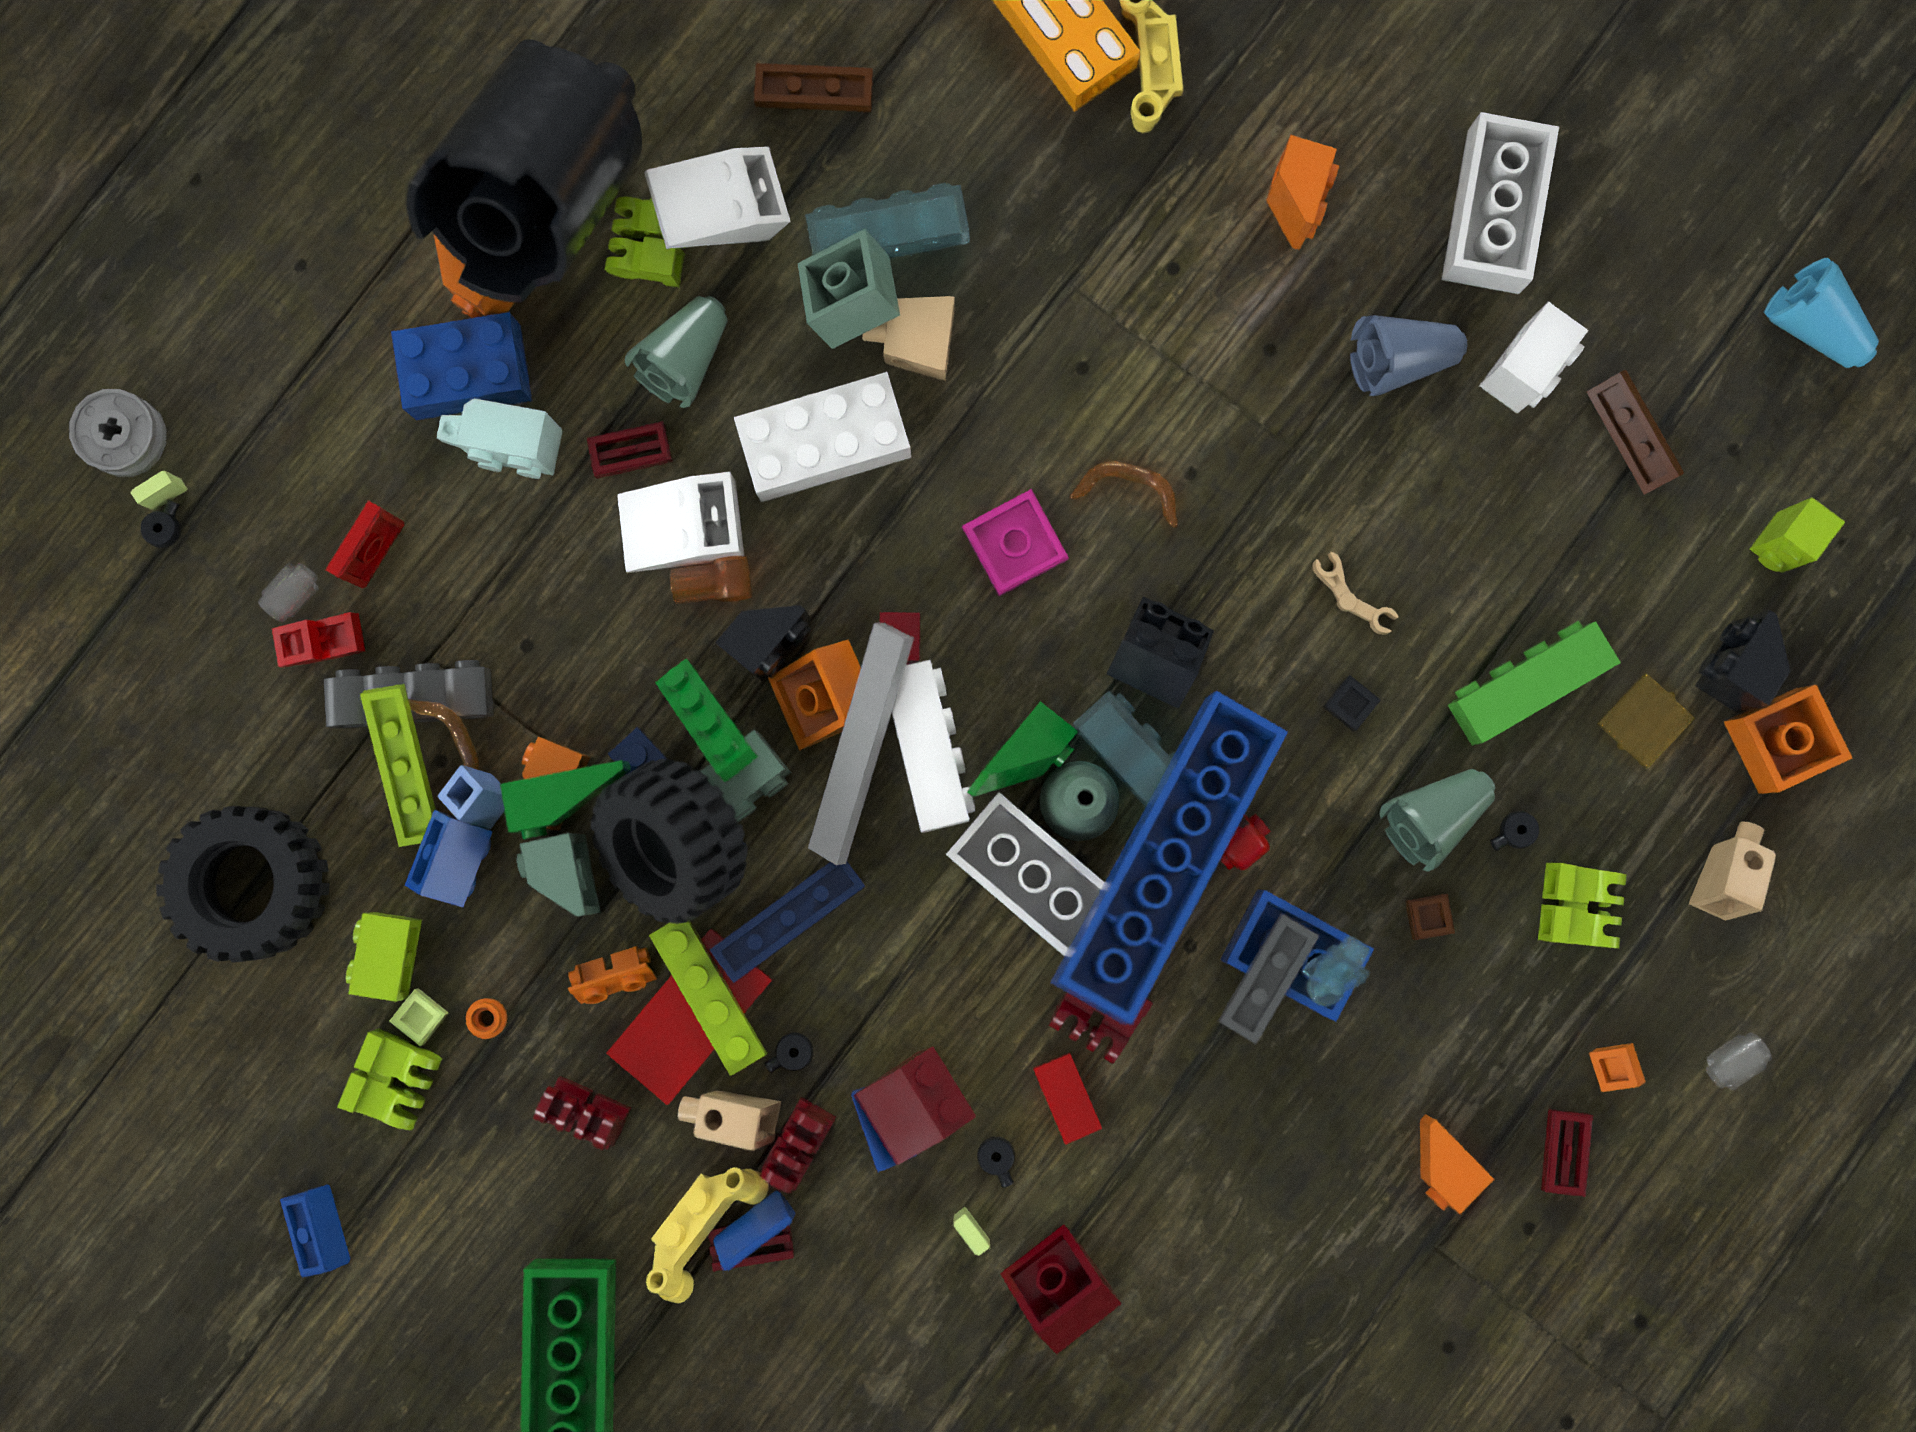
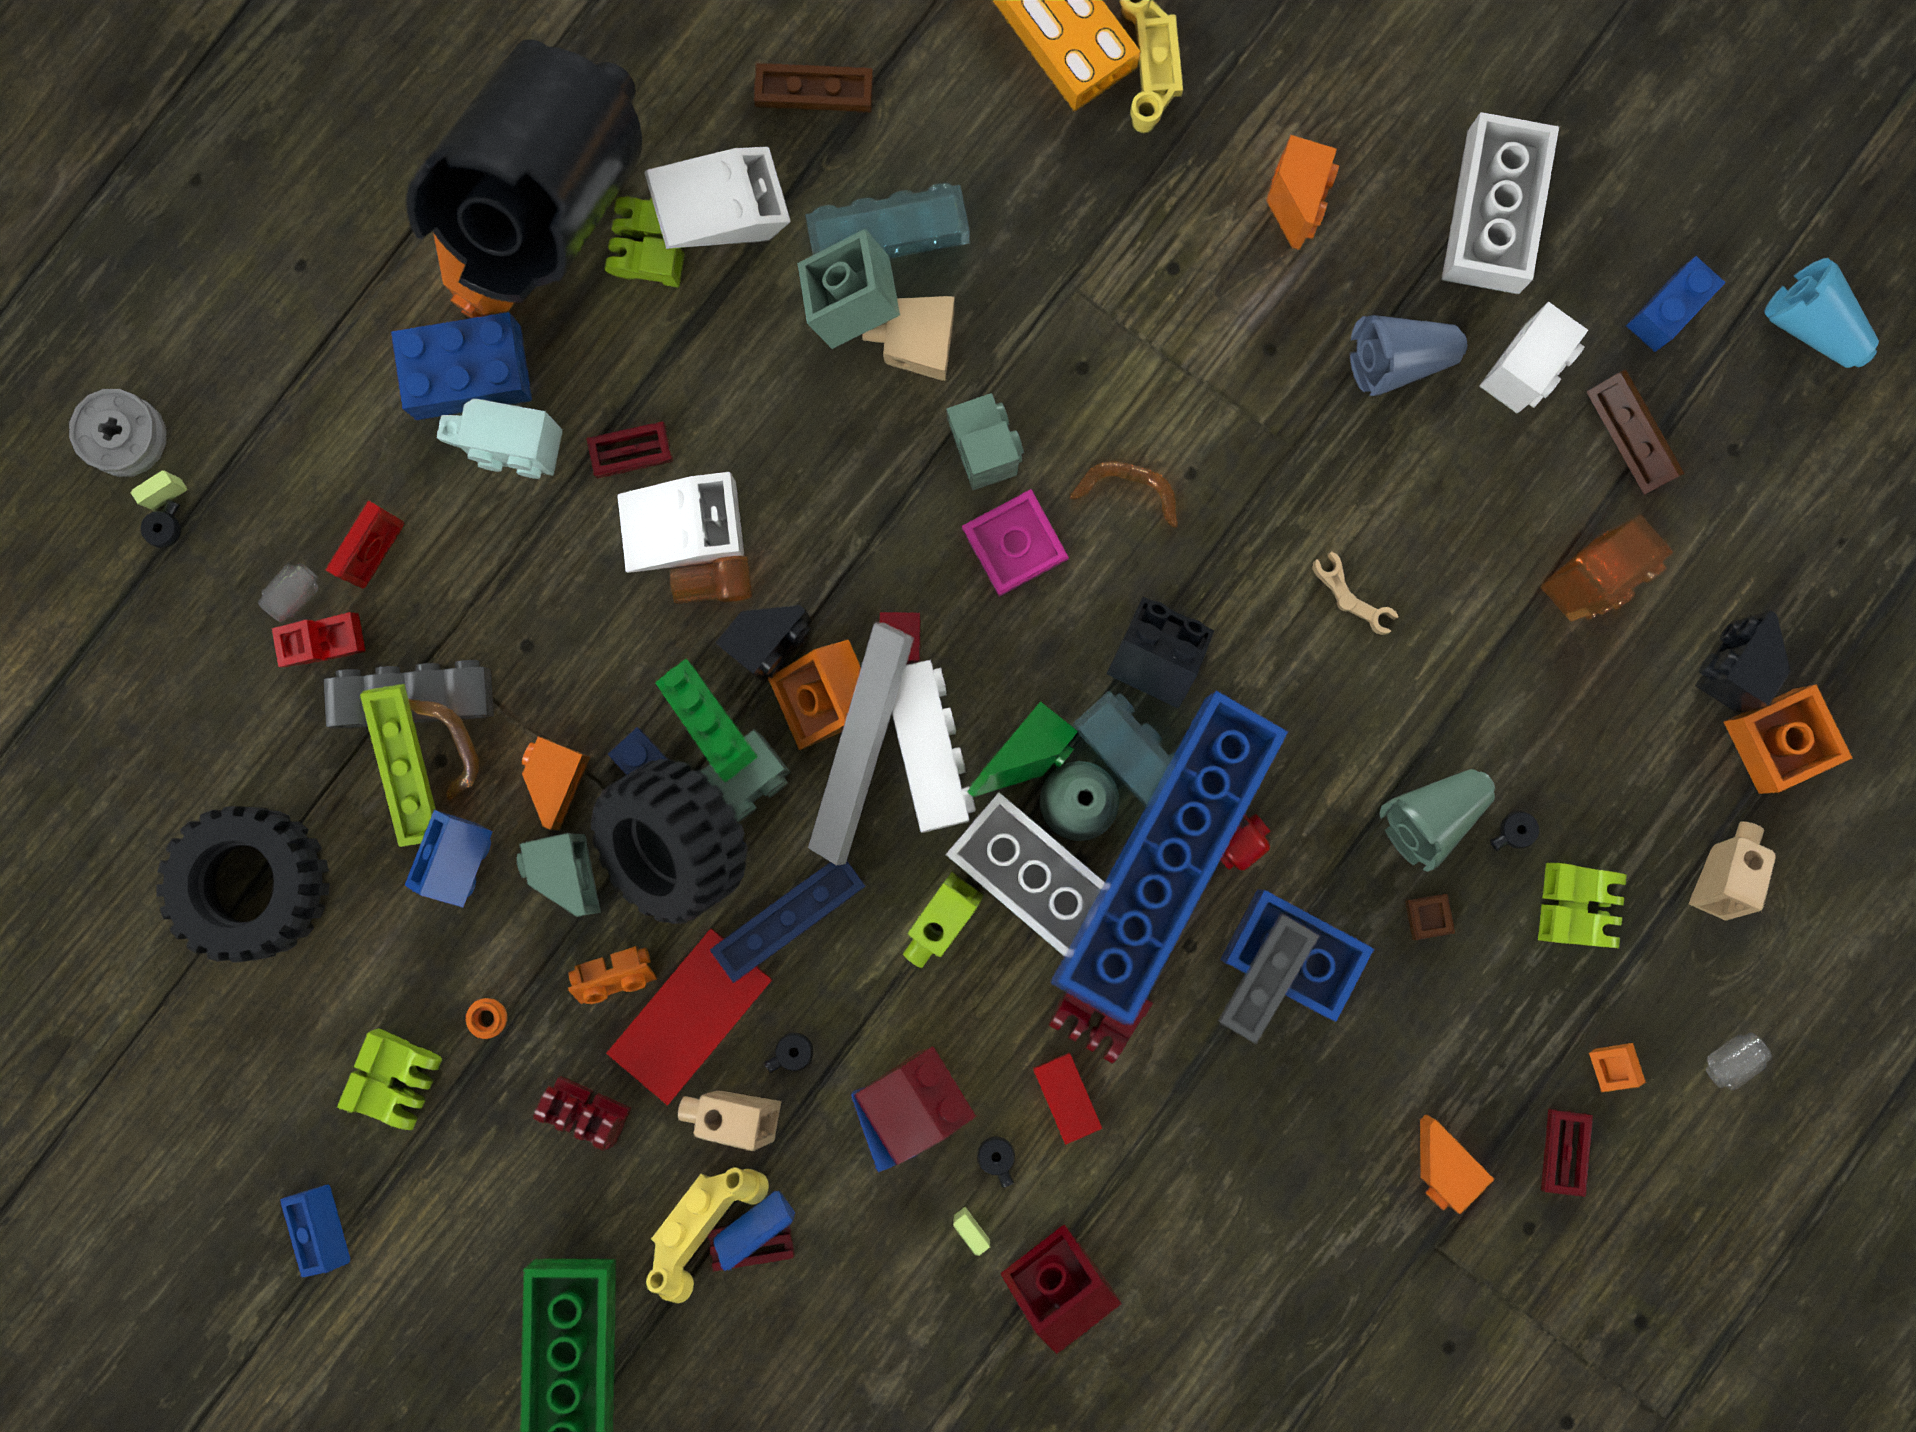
(383, 956): lime brick -> none
(419, 1017): yellowish green tile -> none
(473, 797): medium blue brick -> none
(552, 798): green slope -> none
(679, 351): sand green cone -> none
(708, 995): lime plate -> none
(796, 1146): dark red legs -> none
(823, 437): white brick -> none
(951, 910): none -> lime torso
(984, 441): none -> sand green brick
(1336, 971): clear light blue hips -> none
(1351, 703): black tile -> none
(1533, 683): bright green brick -> none
(1608, 570): none -> clear orange brick
(1646, 720): clear yellow piece -> none
(1675, 304): none -> blue brick
(1796, 536): lime brick -> none

